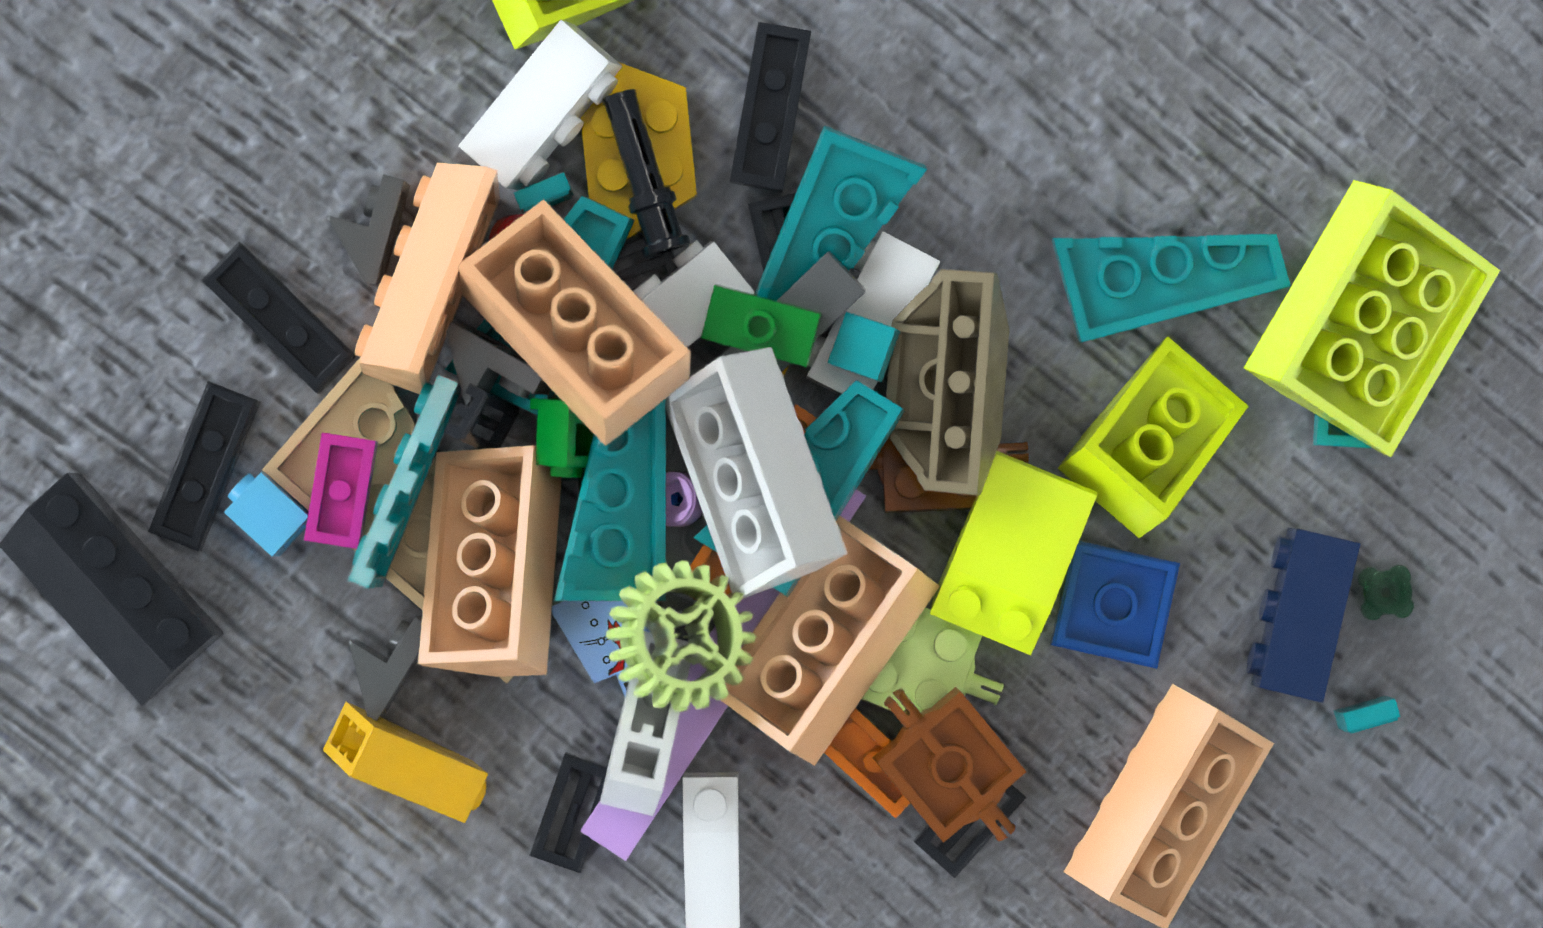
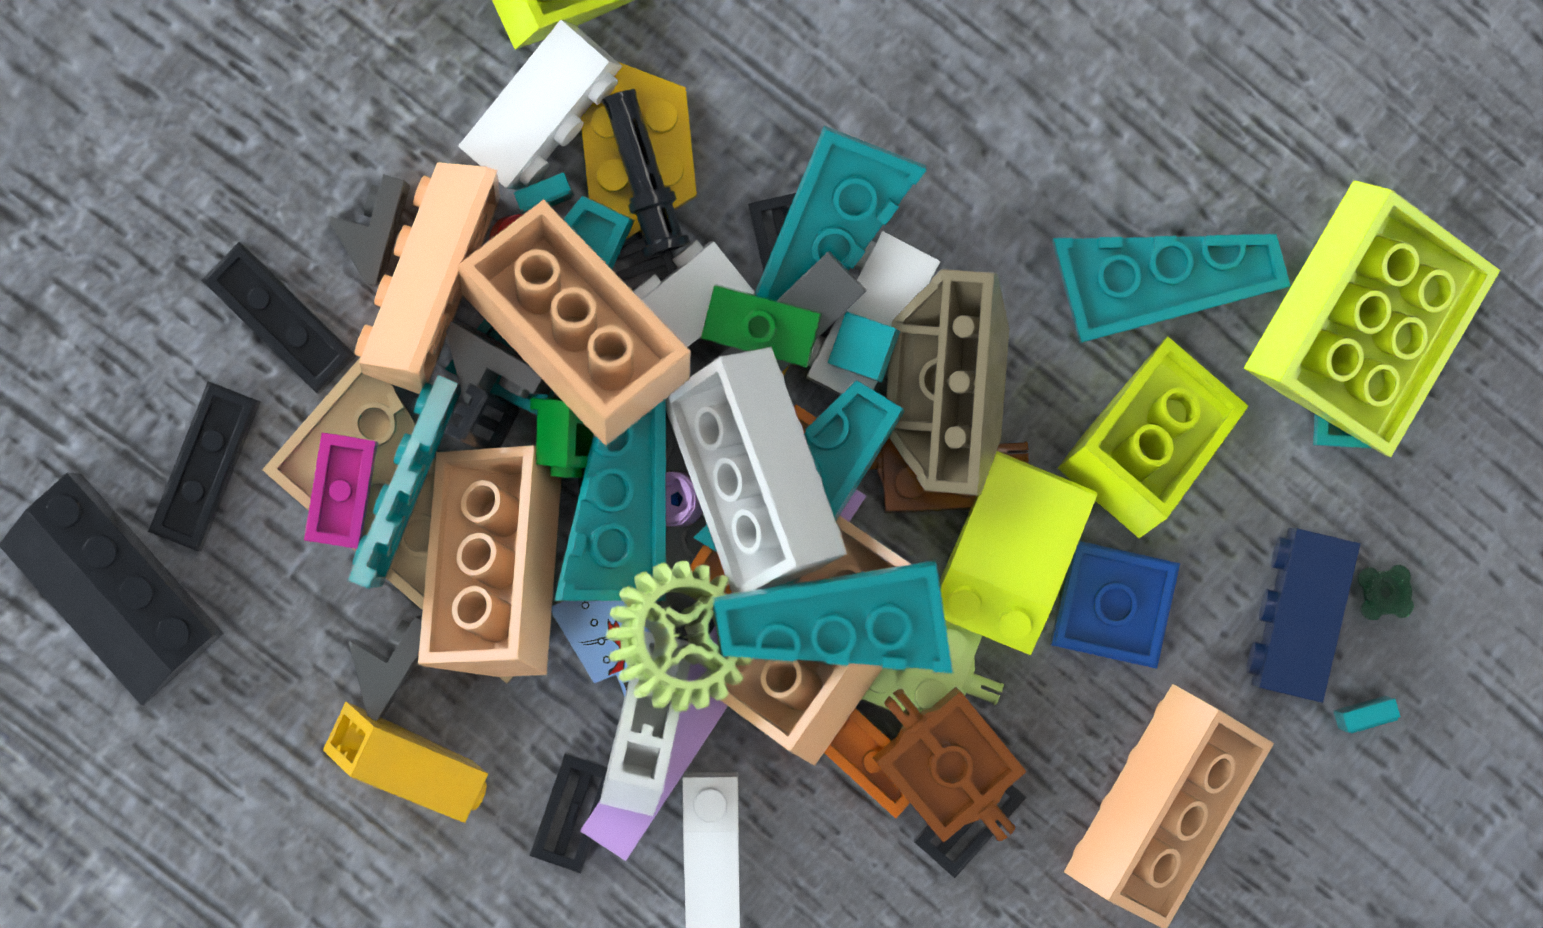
(267, 513): medium azure brick -> none
(770, 107): black plate -> none
(857, 618): none -> teal wing

